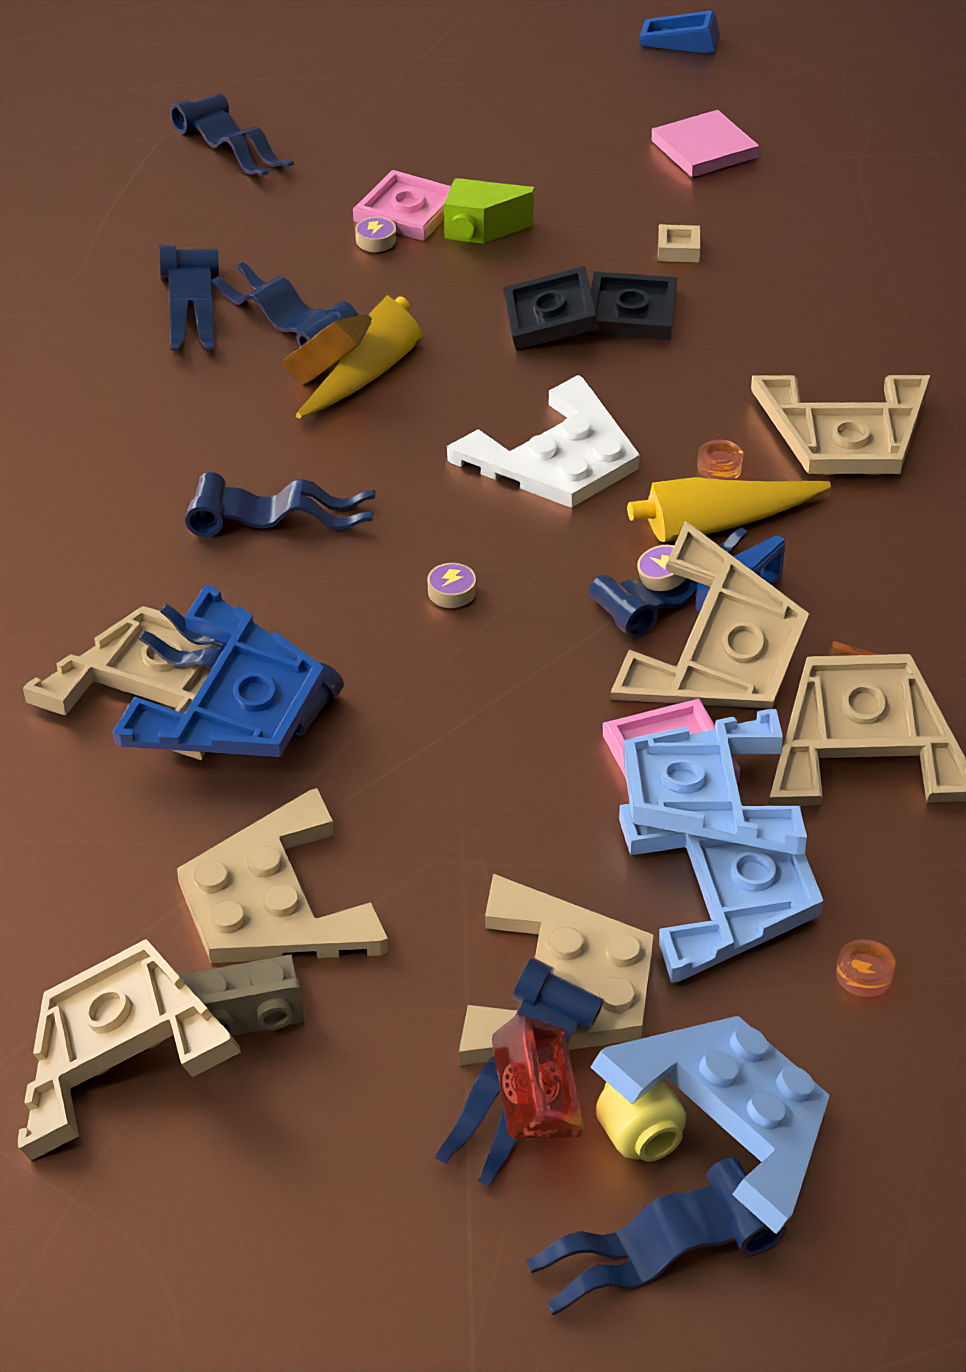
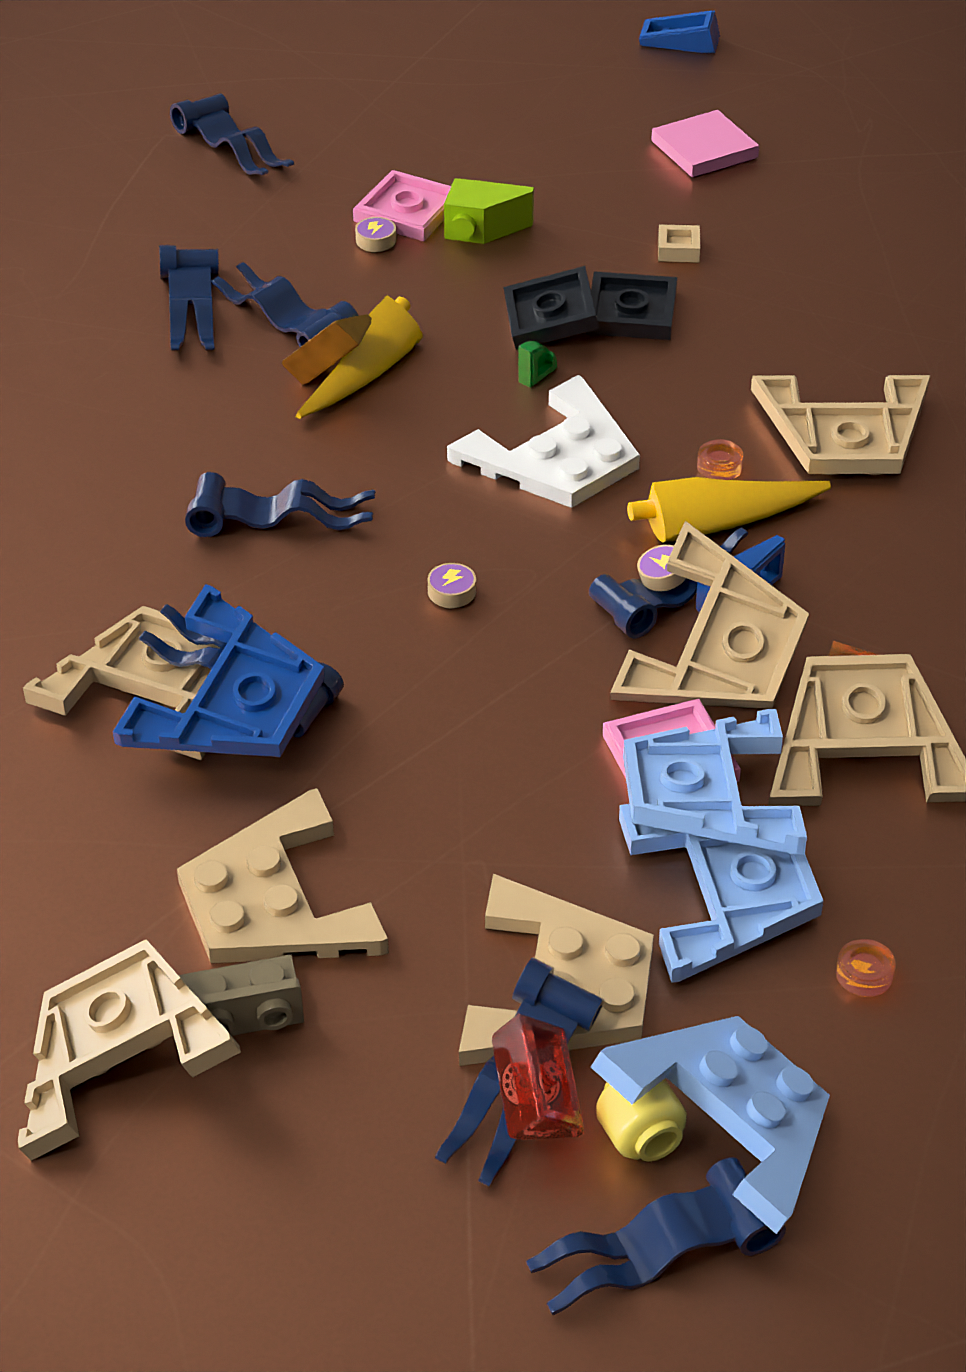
(534, 363): none -> green tile

